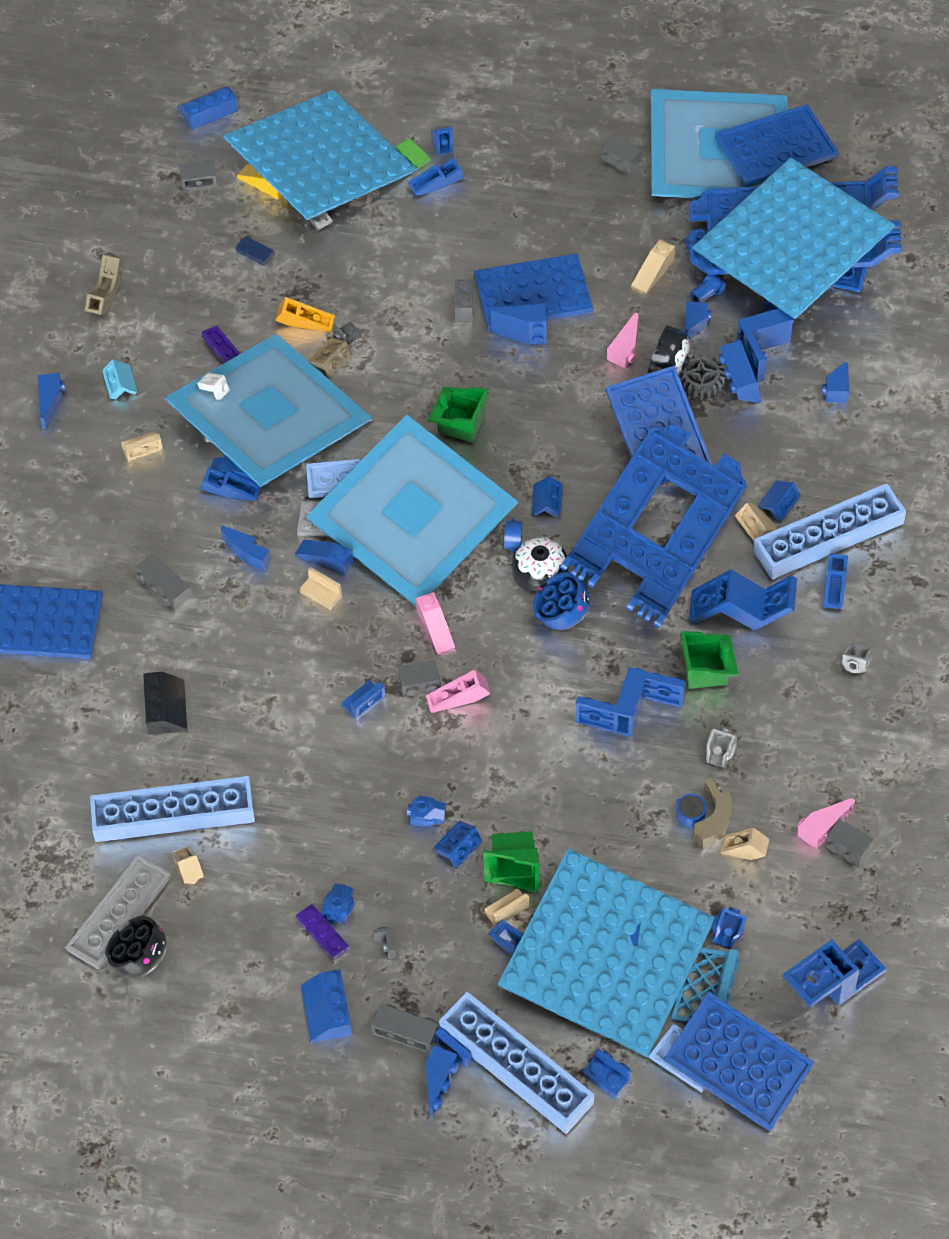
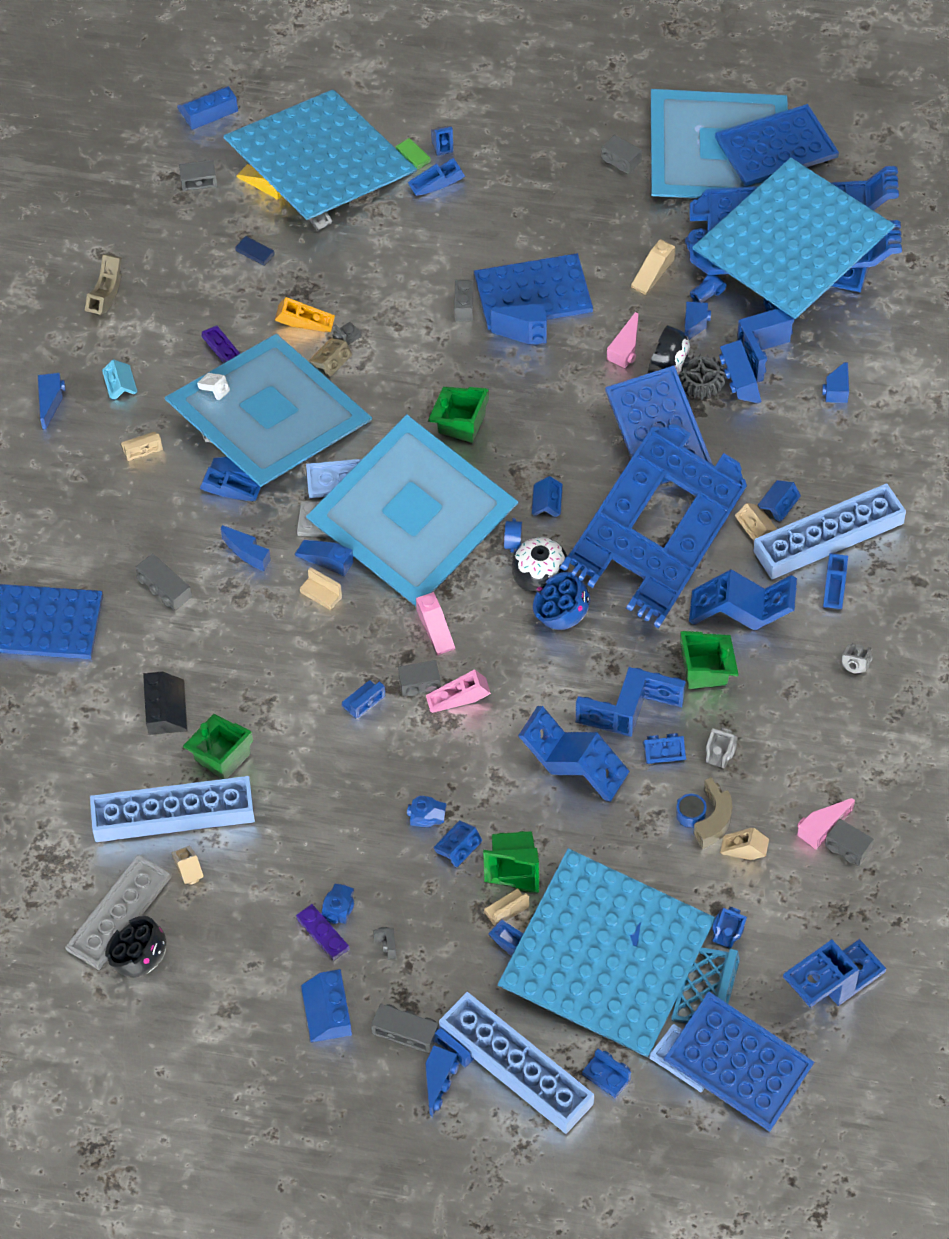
(220, 745): none -> green piece
(574, 753): none -> blue bracket
(664, 749): none -> blue bracket

